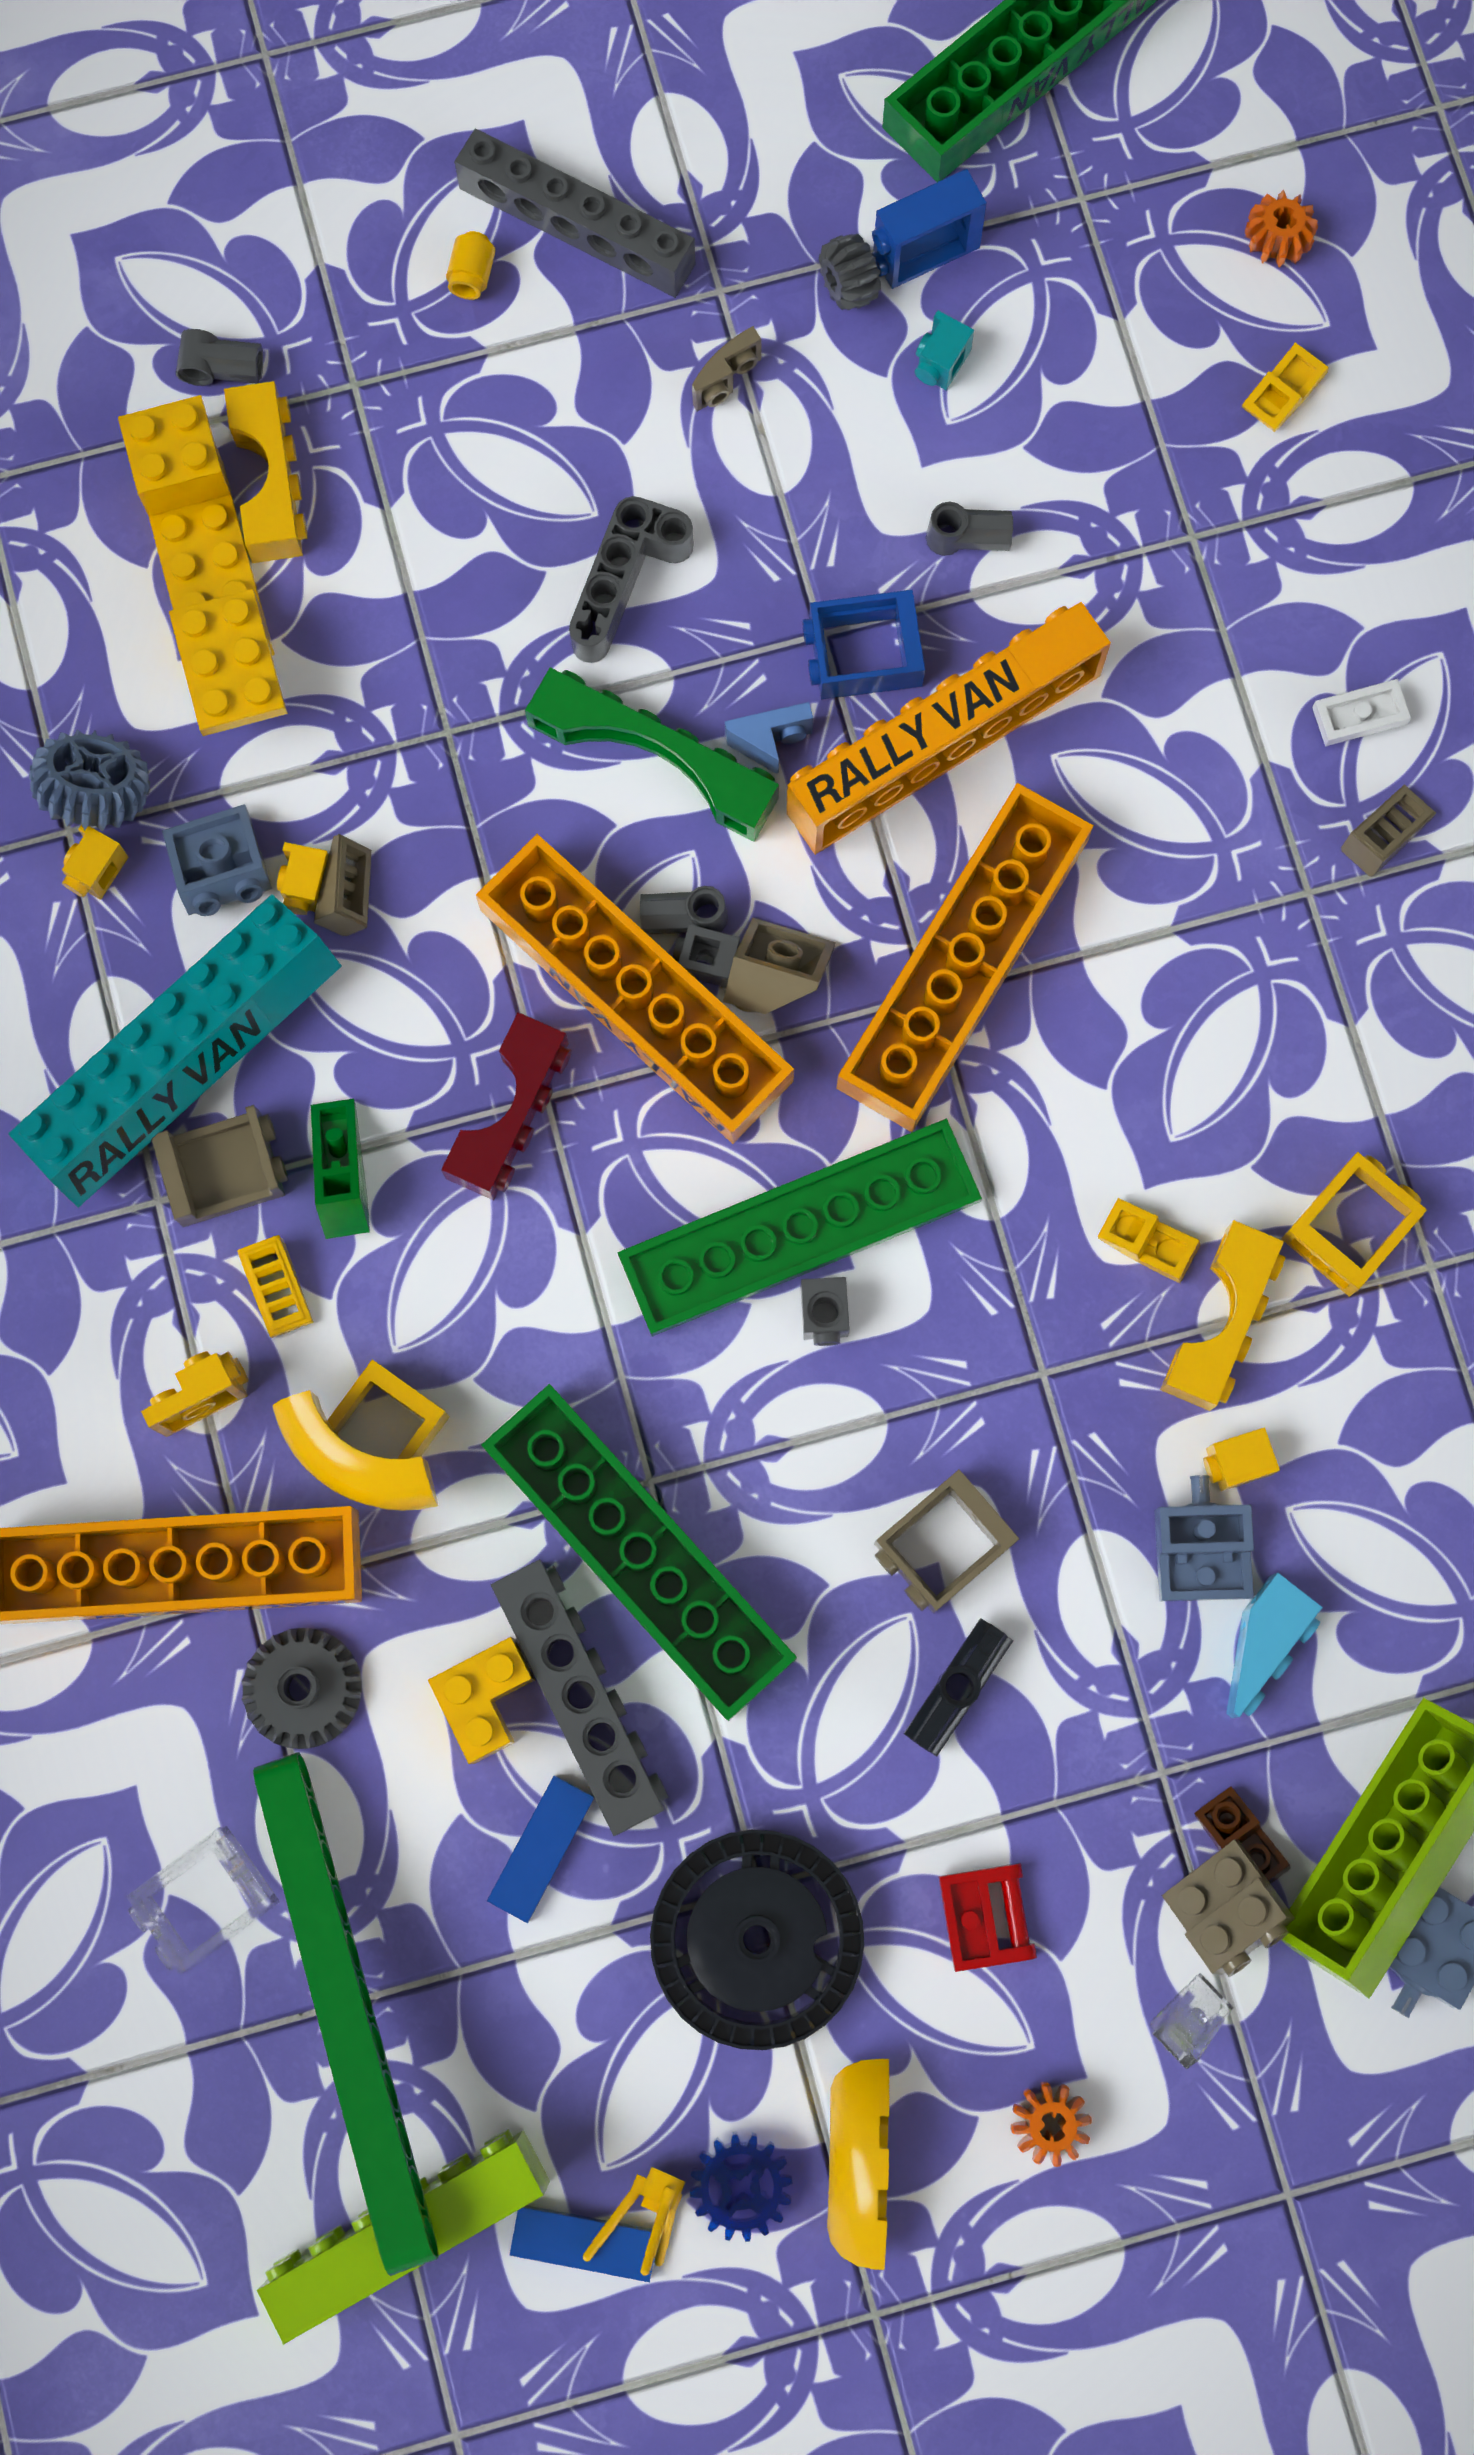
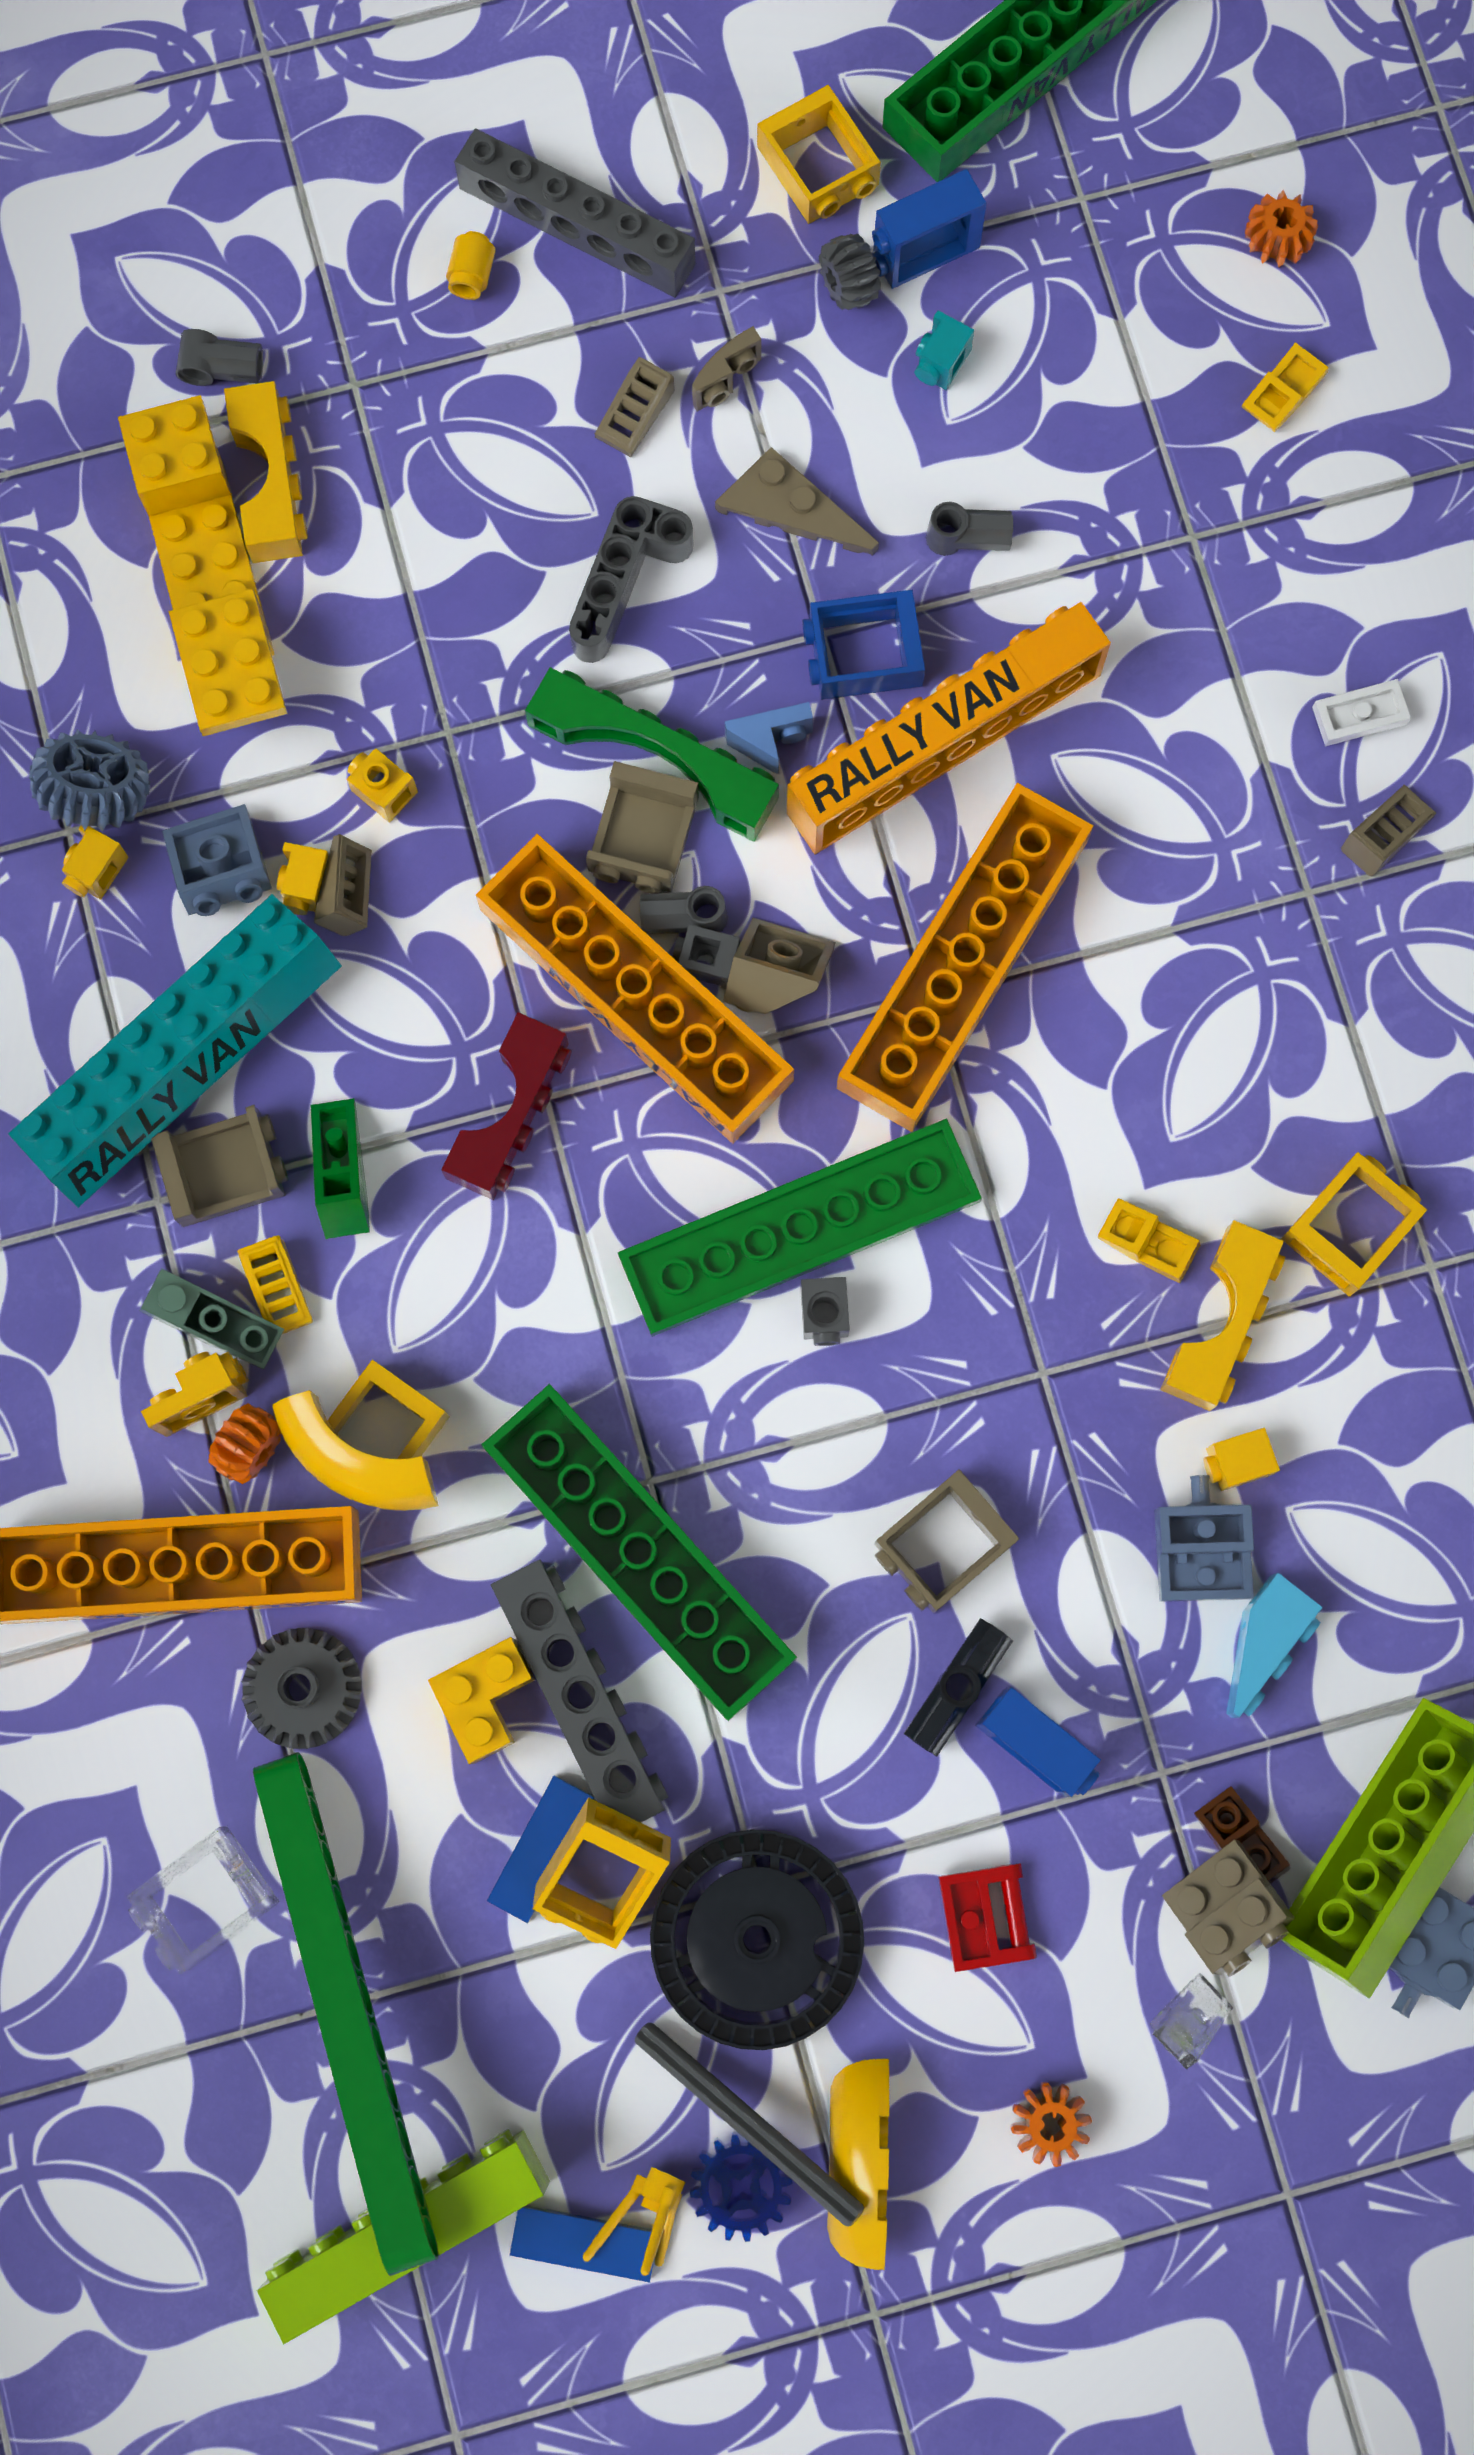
(211, 1319): none -> sand green slope
(244, 1443): none -> orange gear
(390, 793): none -> yellow brick
(621, 1837): none -> yellow window
(640, 373): none -> dark tan slope
(643, 828): none -> dark tan panel
(749, 2124): none -> dark grey axle
(784, 498): none -> dark tan wing
(803, 120): none -> yellow window
(1039, 1744): none -> blue window

